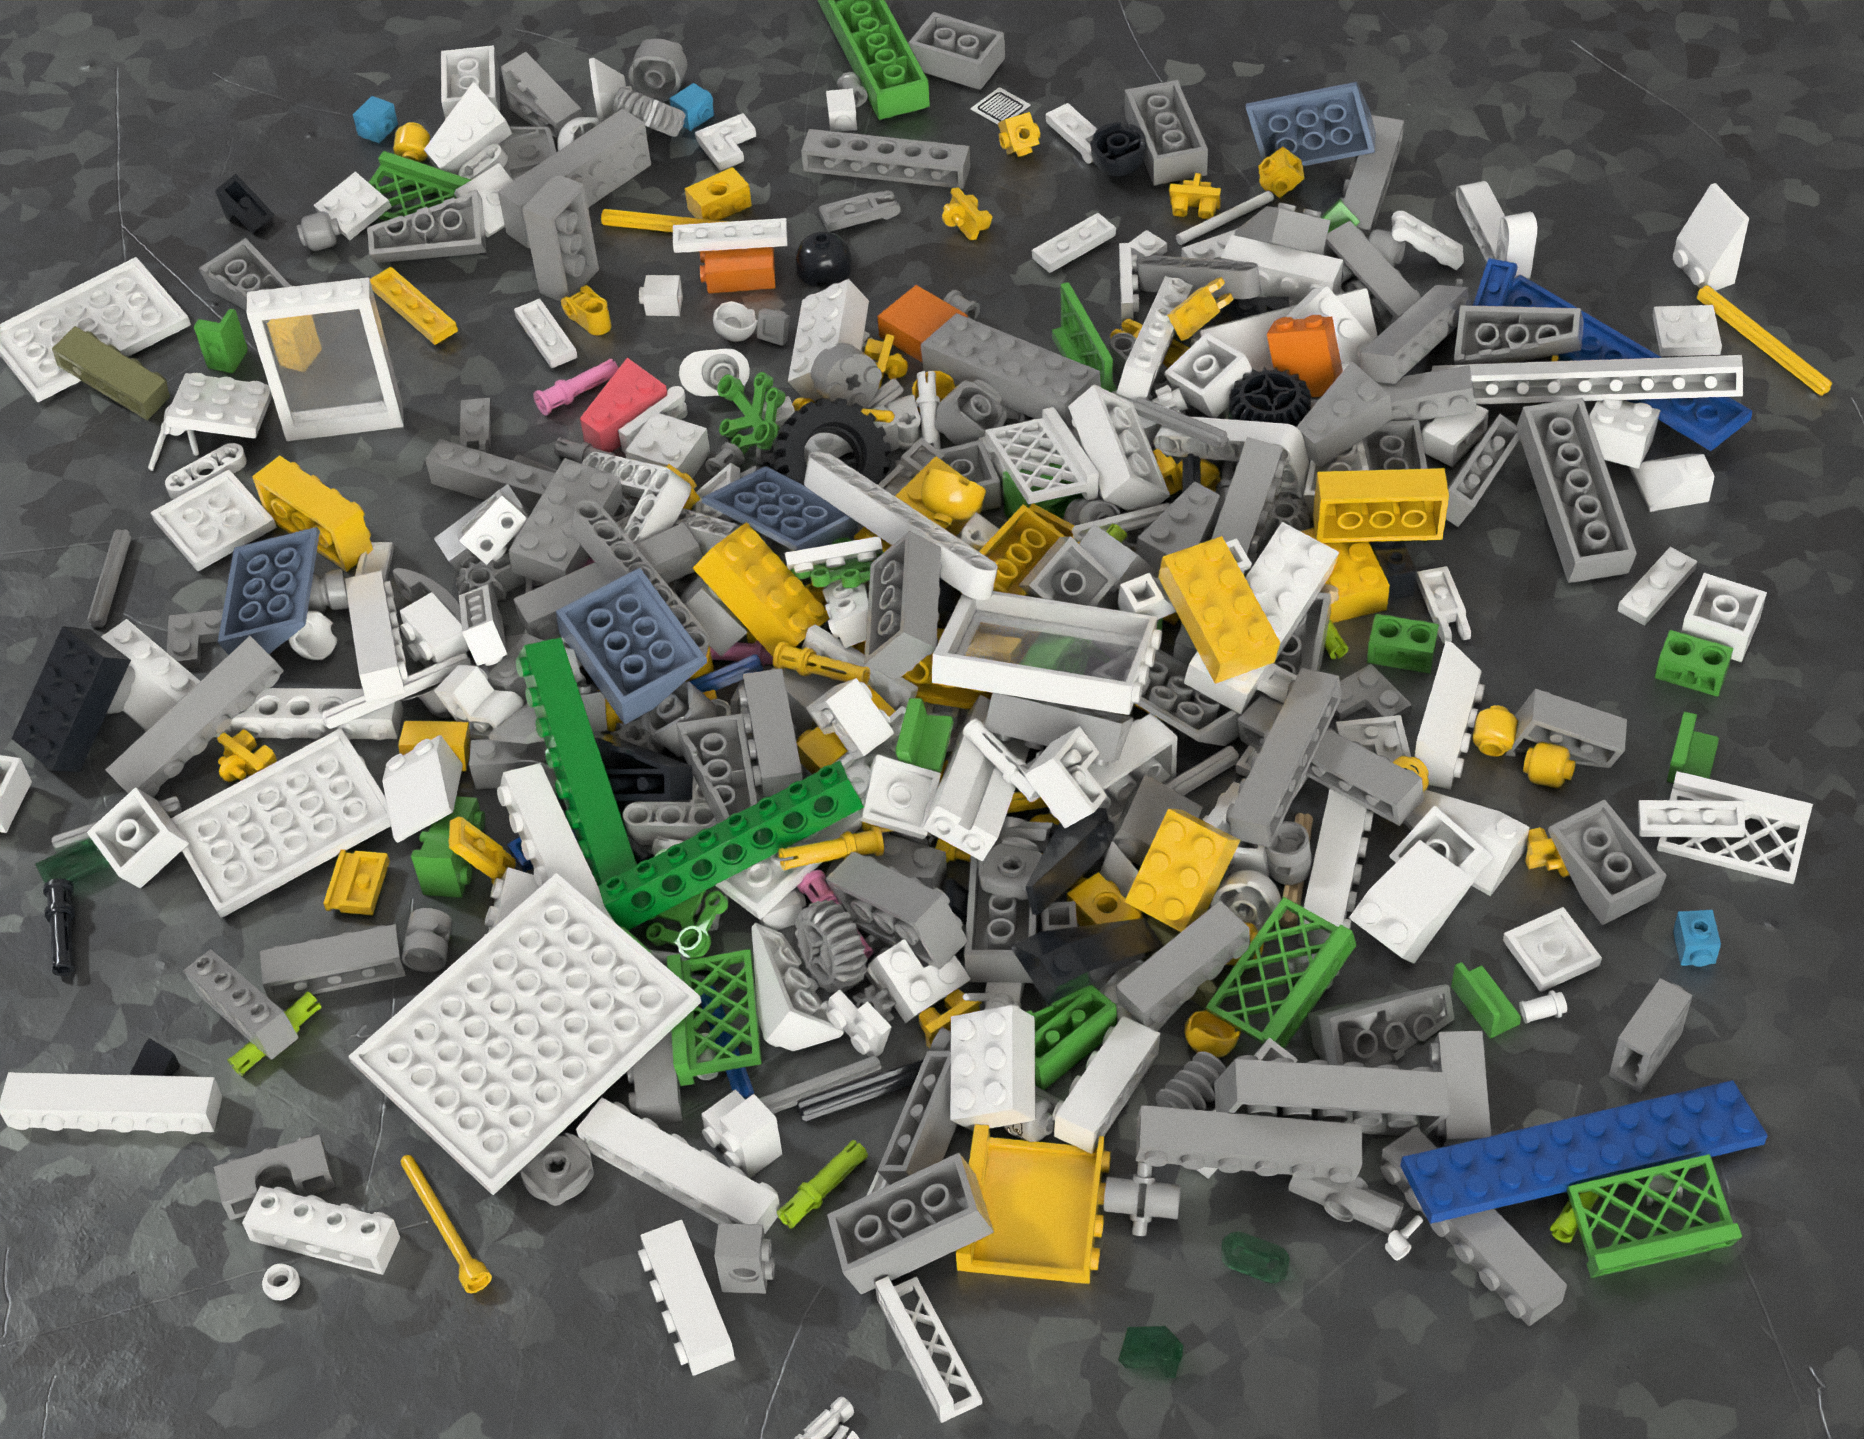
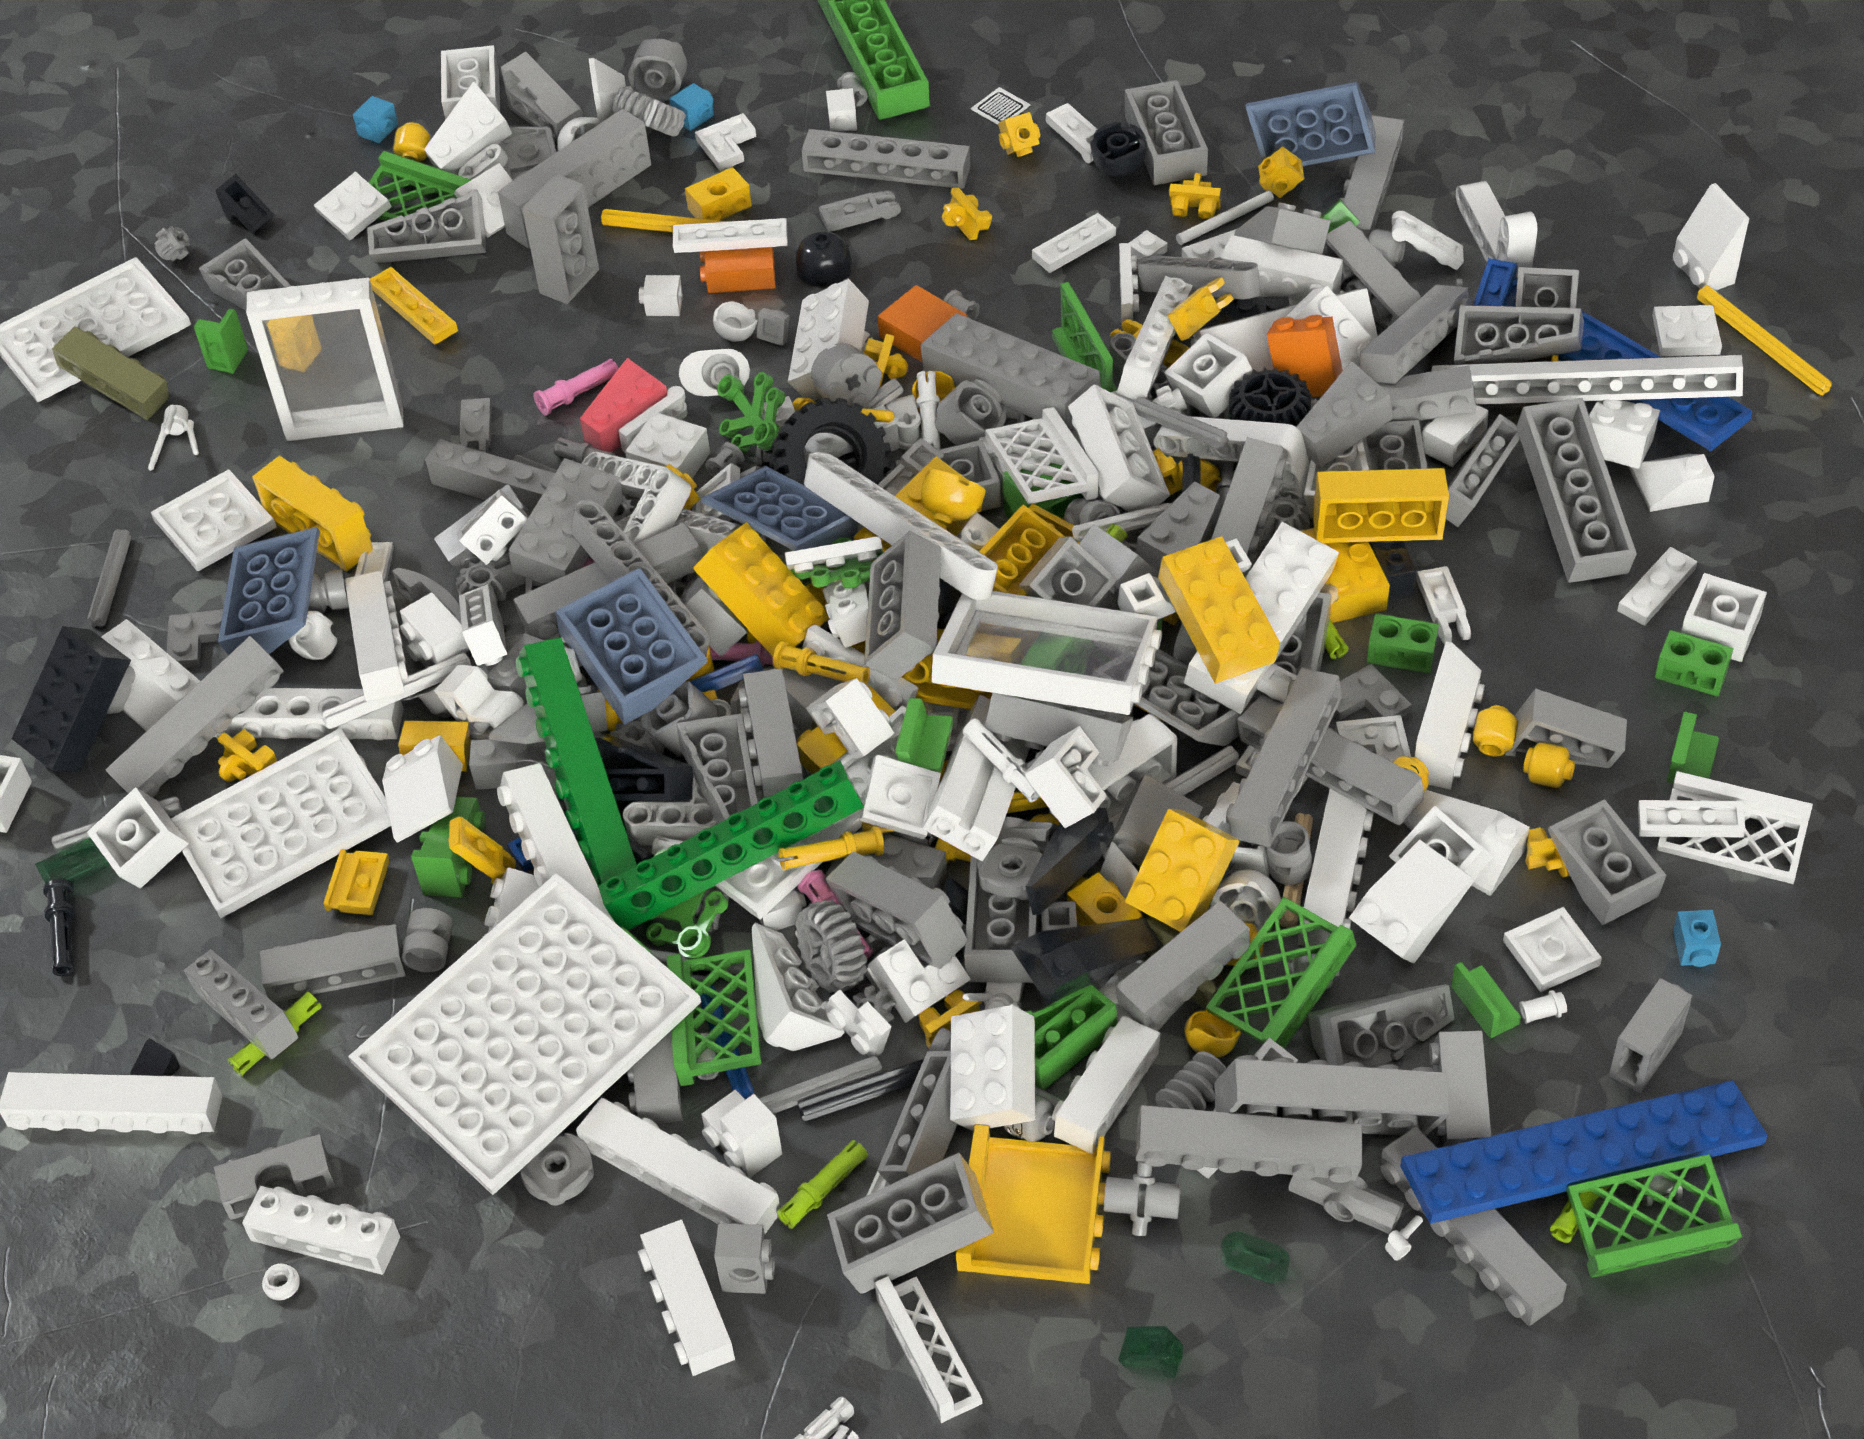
(172, 243): none -> light grey gear
(210, 461): white beam -> none
(219, 405): white plate -> none
(318, 231): light grey head -> none
(472, 1273): yellow piece -> none
(545, 333): white plate -> none
(588, 311): yellow piece -> none
(958, 50): light grey brick -> none
(1547, 288): none -> light grey slope

